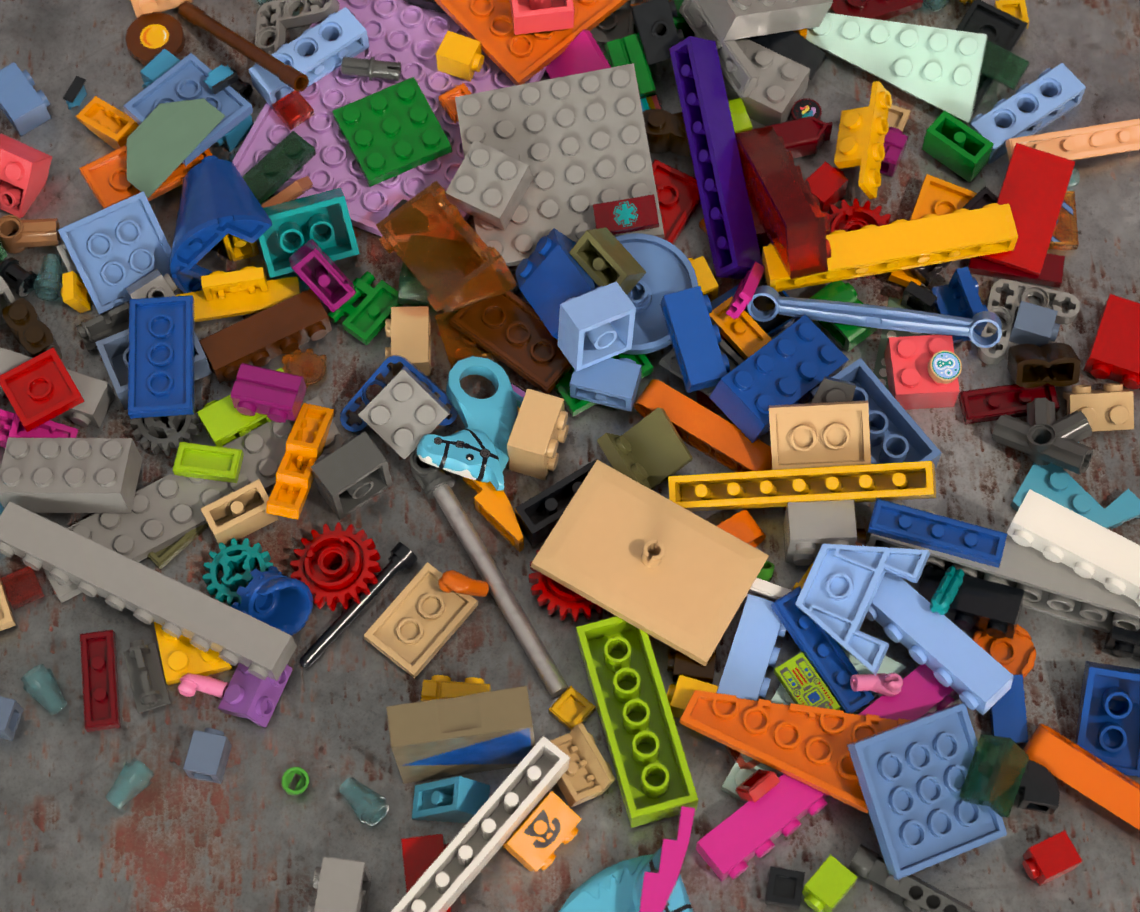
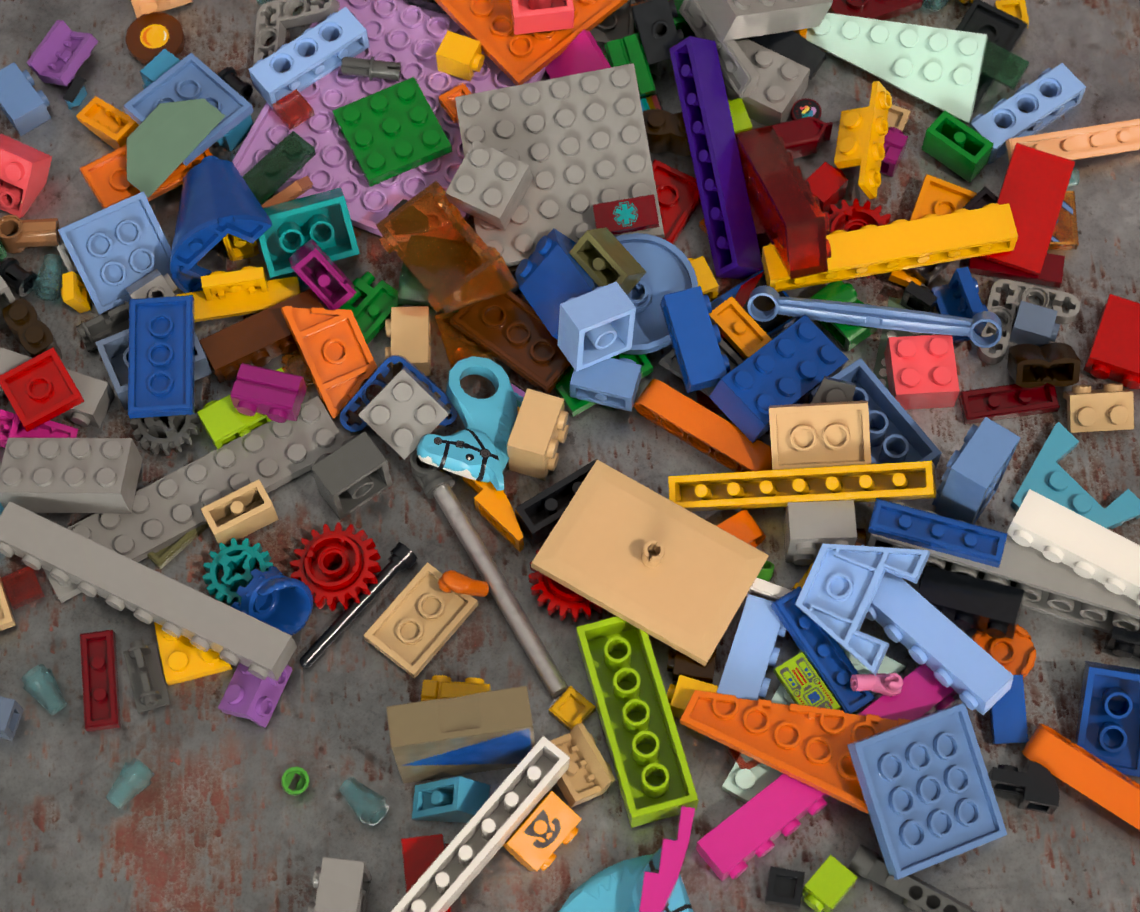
(61, 54): none -> medium lavender bracket
(201, 683): bright pink arm -> none
(207, 755): sand blue brick -> none
(208, 462): lime tile -> none
(220, 78): dark azure piece -> none
(286, 73): reddish brown piece -> none
(302, 450): light orange slope -> none
(332, 352): none -> orange wing
(647, 450): olive bracket -> none
(745, 291): dark pink tile -> none
(757, 785): red tile -> none
(944, 367): tile -> none
(947, 590): teal axle -> none
(975, 471): none -> medium blue brick
(995, 774): clear green panel -> none
(1046, 438): dark grey piece -> none
(1051, 858): red brick -> none

